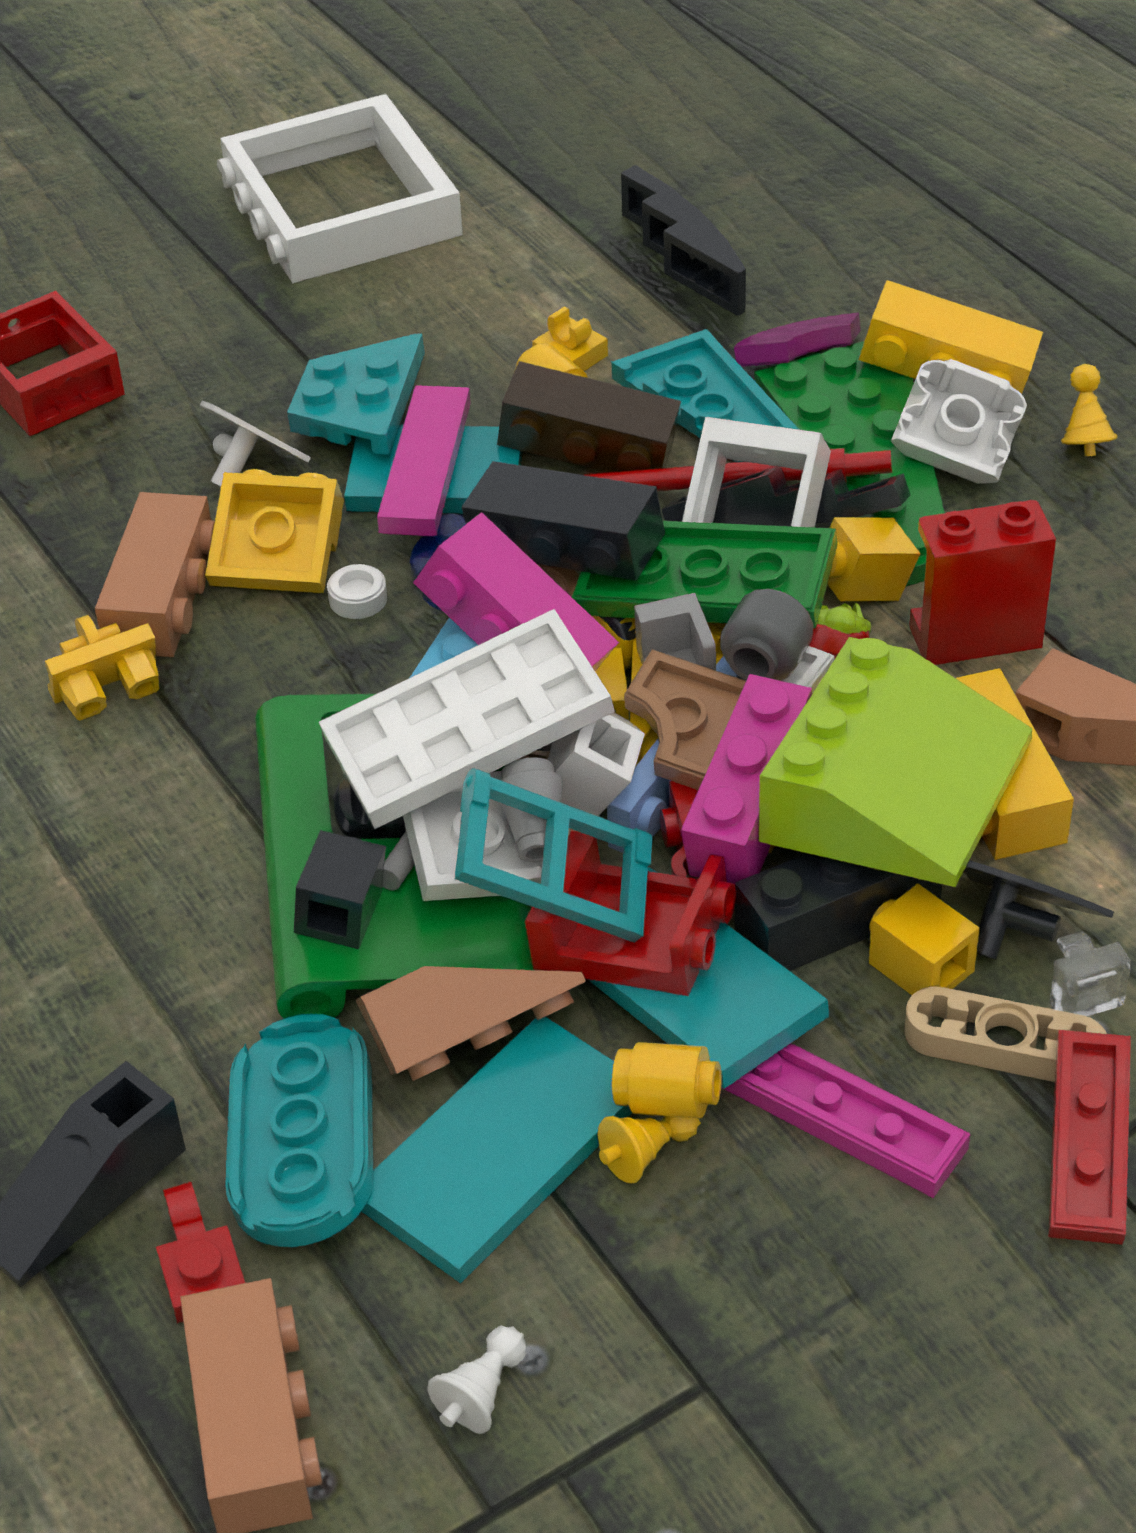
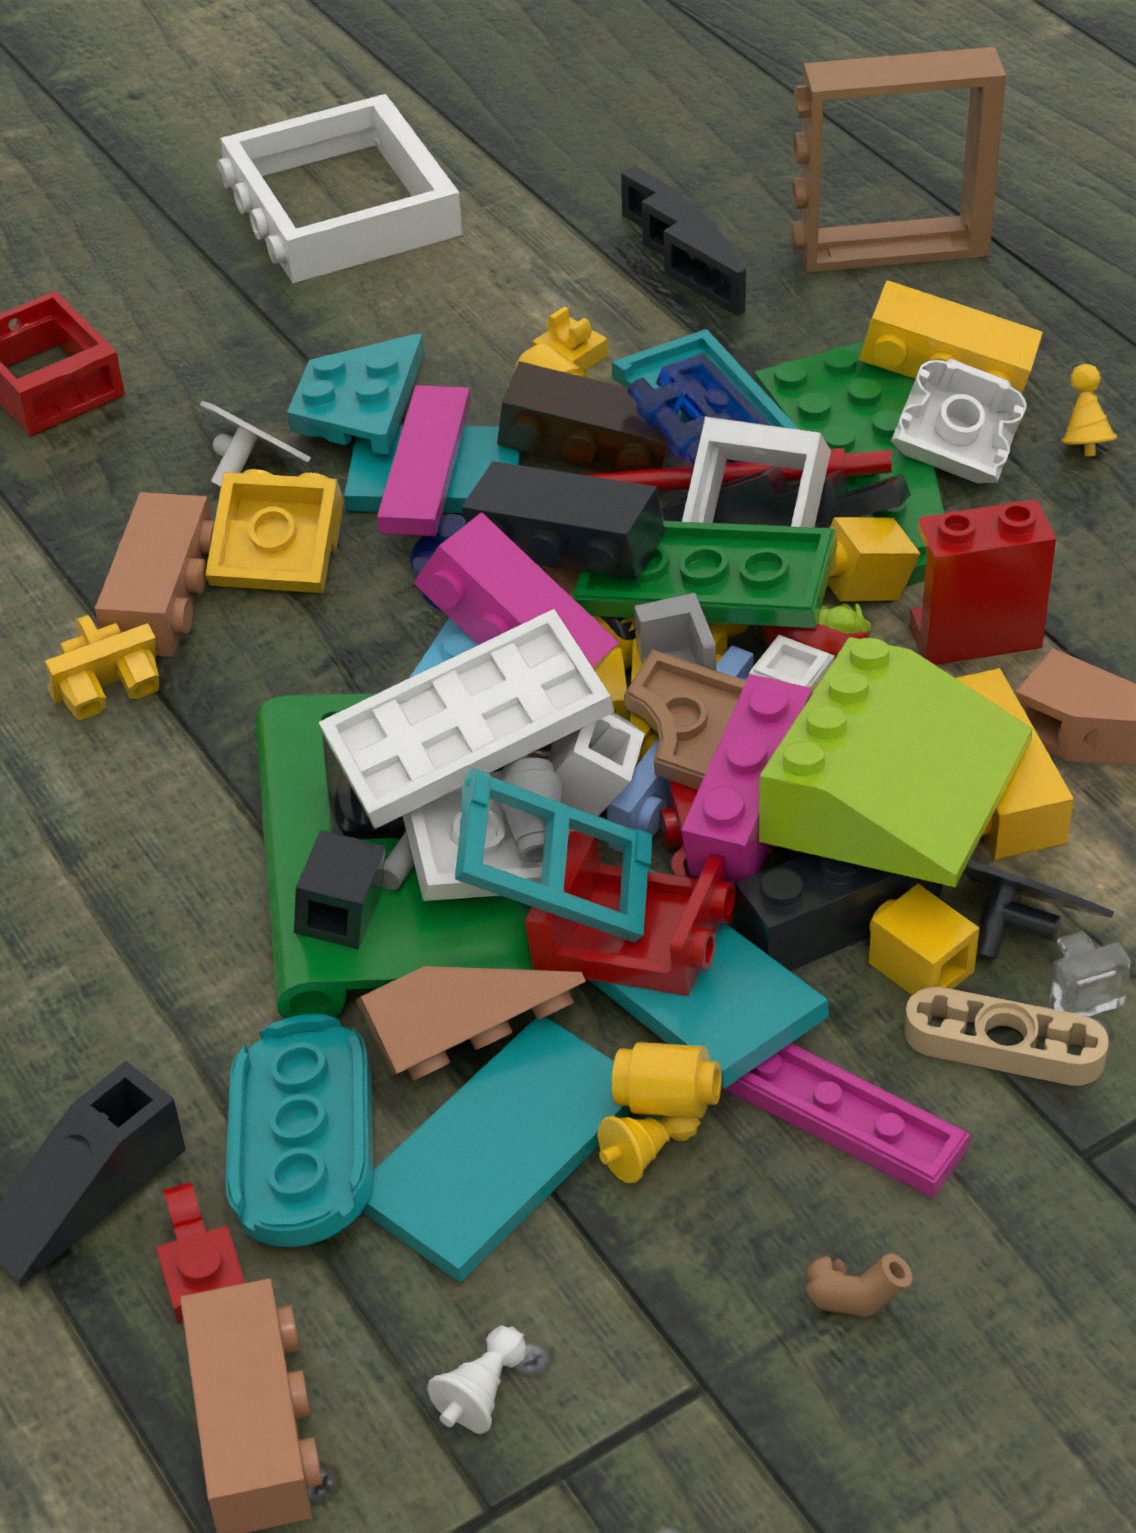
(357, 591): white tile -> none
(699, 392): none -> clear blue plate
(766, 635): dark grey head -> none
(797, 339): magenta tile -> none
(856, 1295): none -> medium nougat arm
(910, 239): none -> medium nougat window
(1090, 1137): red tile -> none

